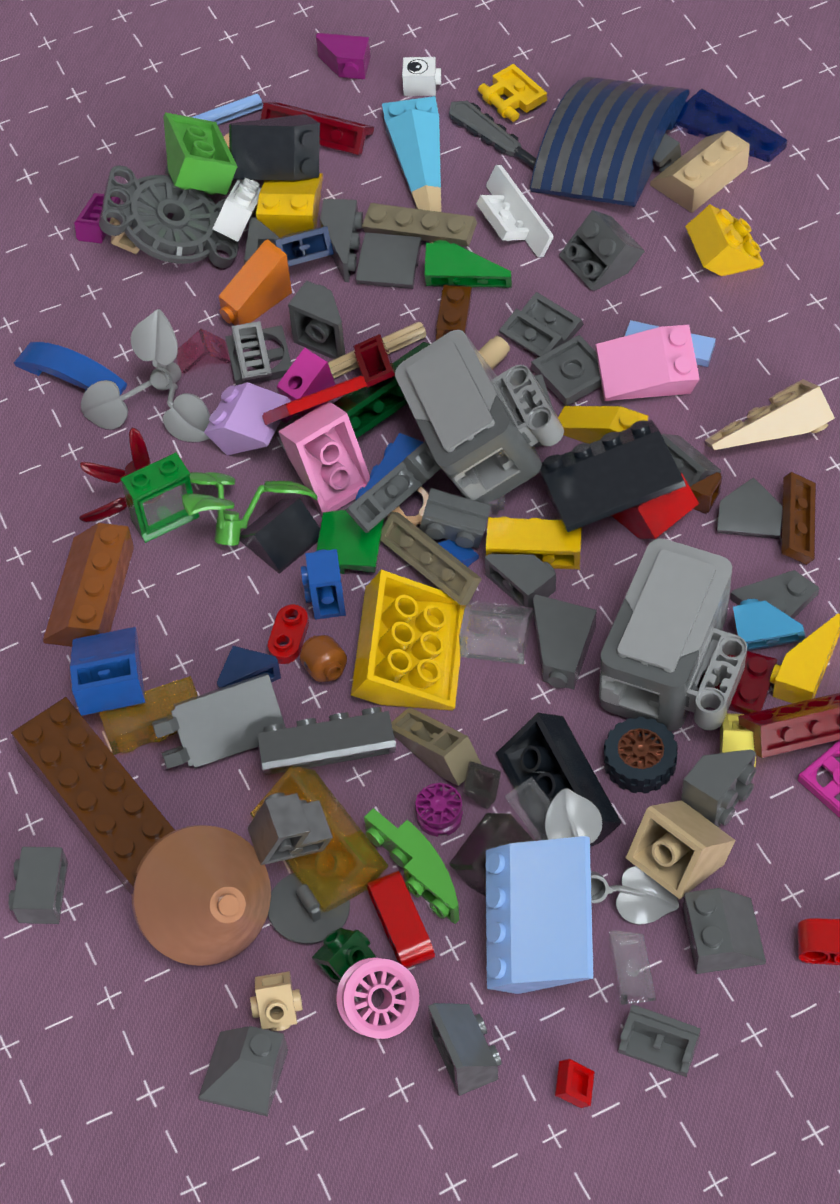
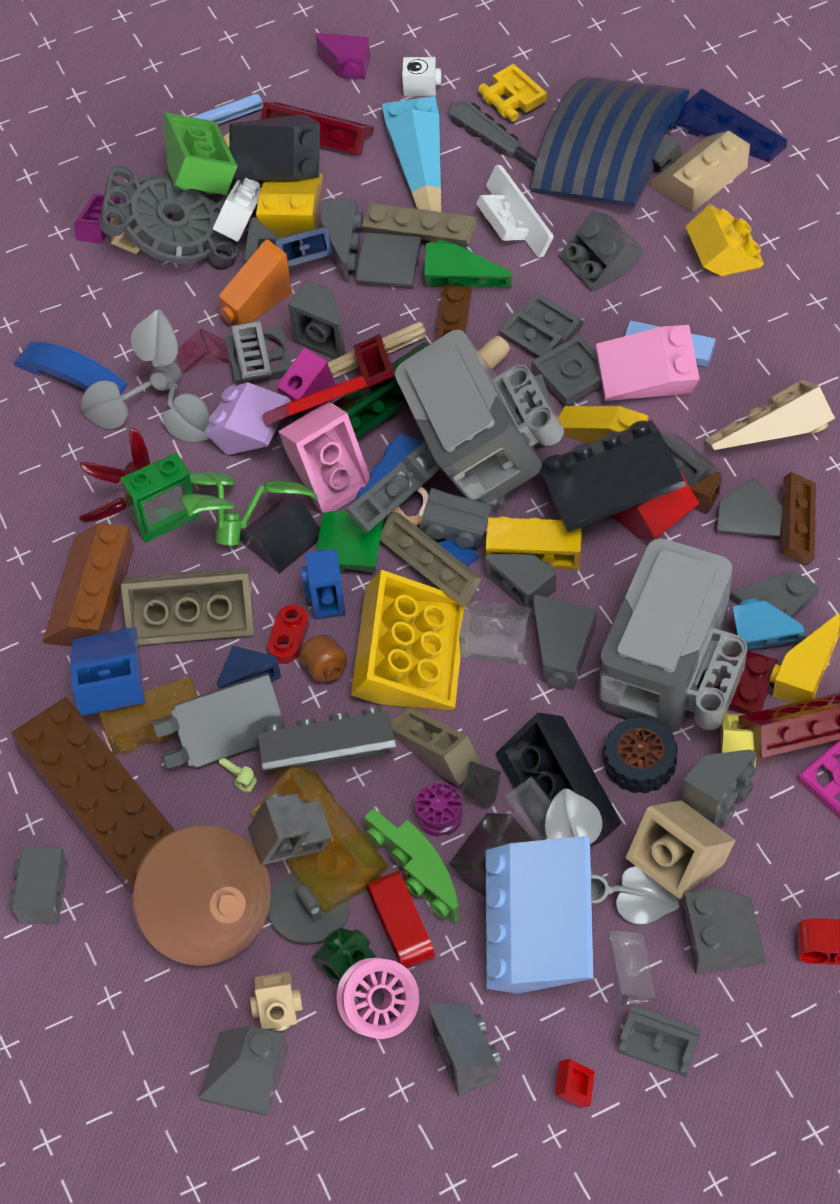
(189, 605): none -> dark tan slope
(245, 777): none -> yellowish green hand

